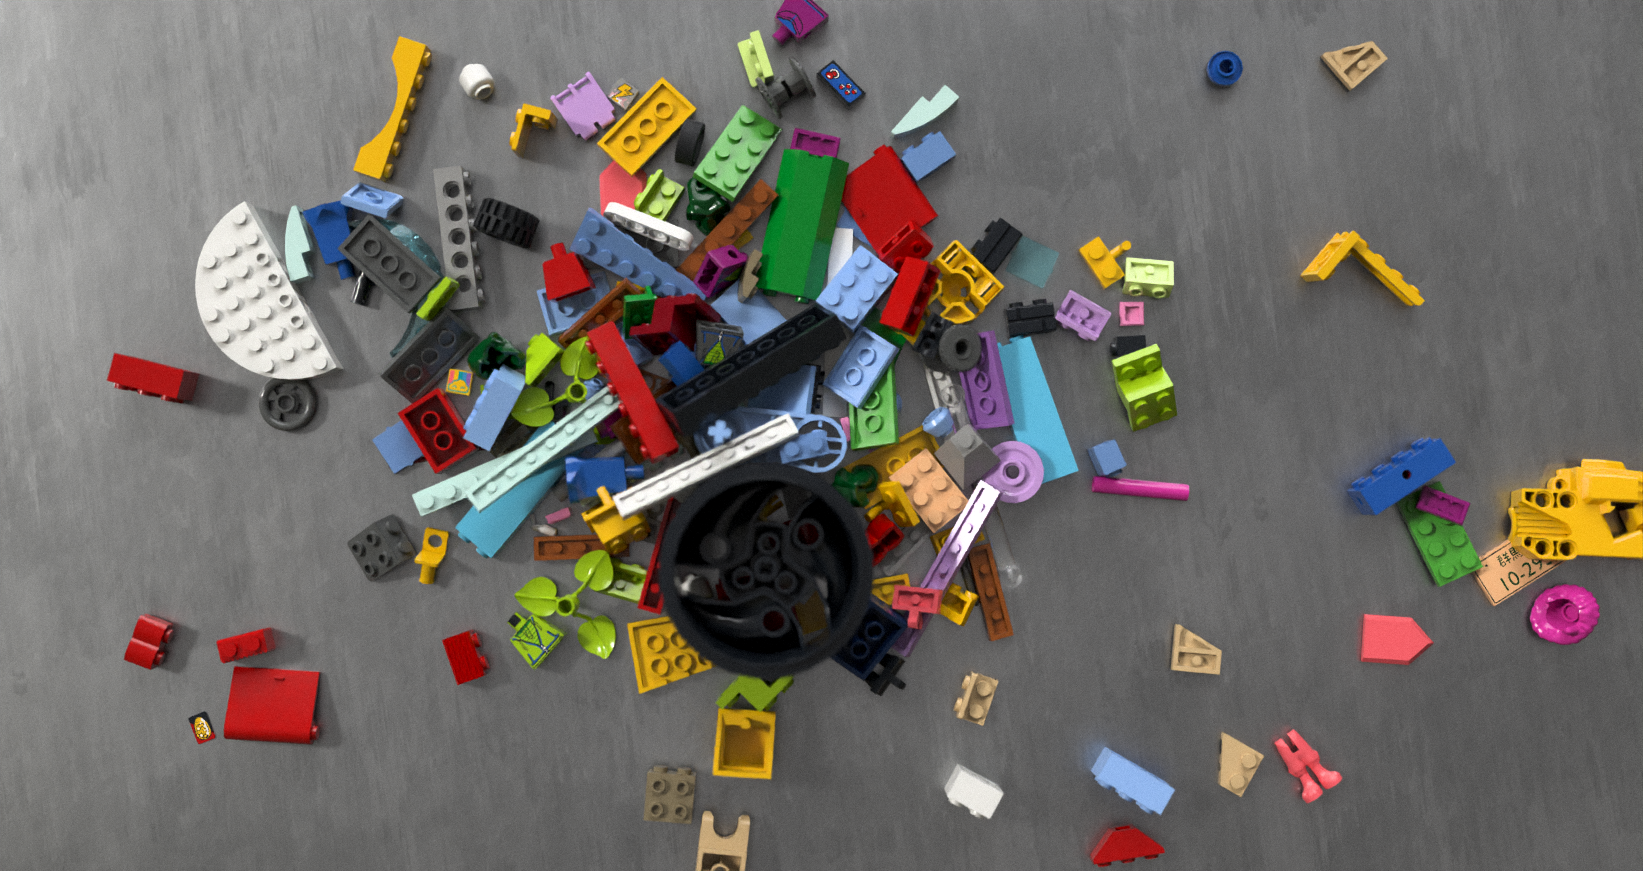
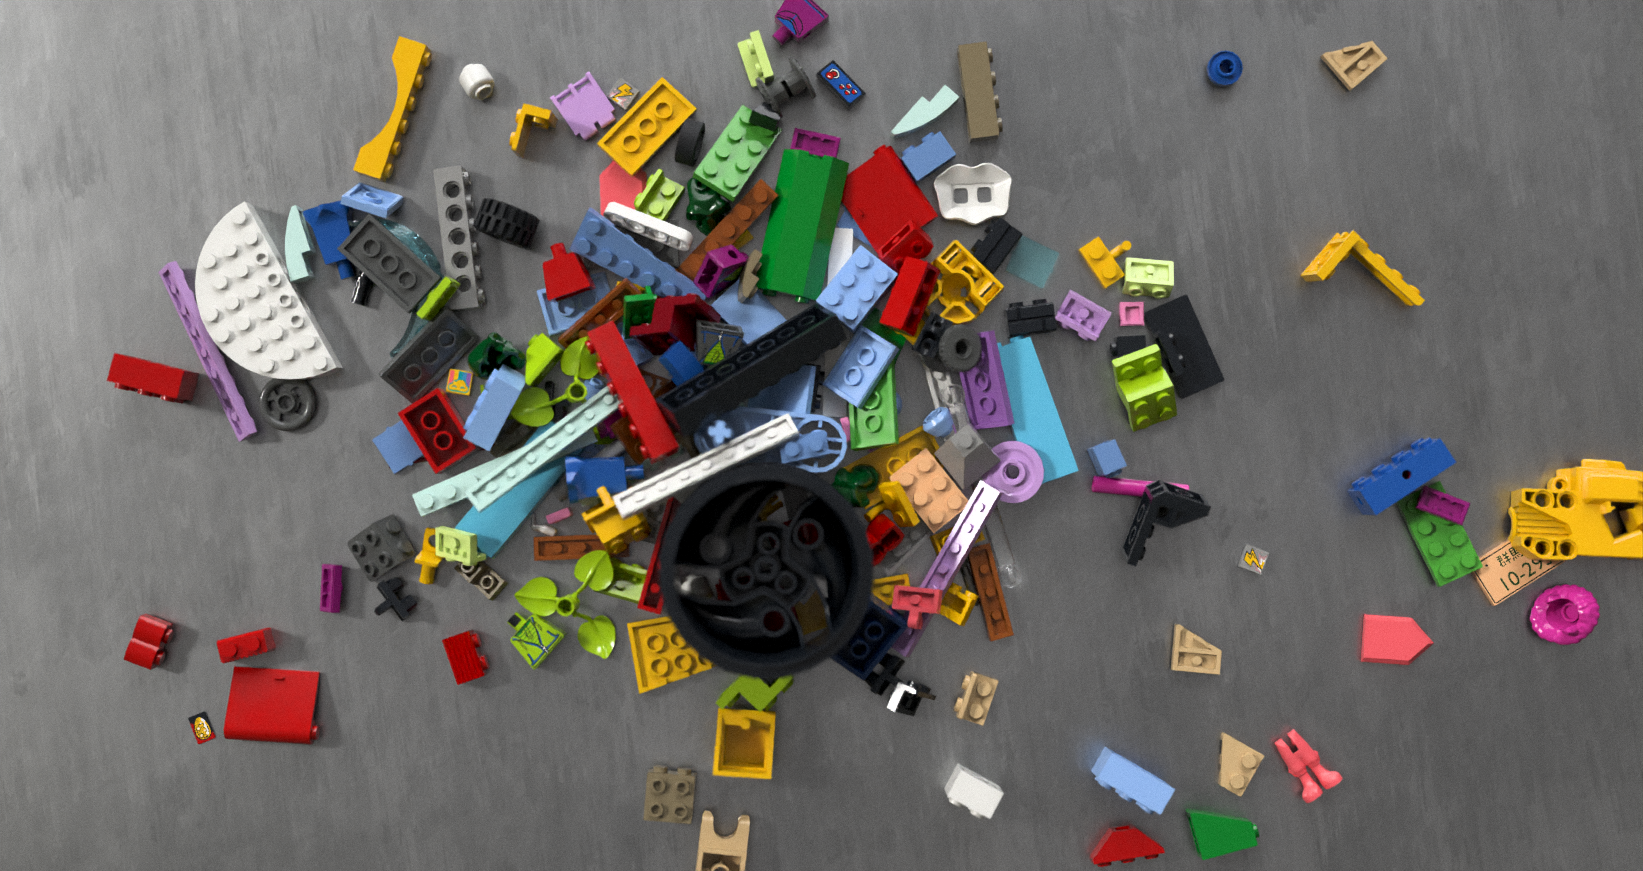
(207, 351): none -> lavender plate
(331, 588): none -> magenta plate
(388, 591): none -> black hips
(457, 546): none -> yellowish green bracket
(483, 578): none -> dark tan slope
(765, 117): none -> black slope
(908, 696): none -> black bracket
(971, 179): none -> white piece
(978, 92): none -> dark tan brick
(1165, 506): none -> black bracket
(1183, 346): none -> black bracket
(1220, 833): none -> green slope
(1253, 559): none -> tile

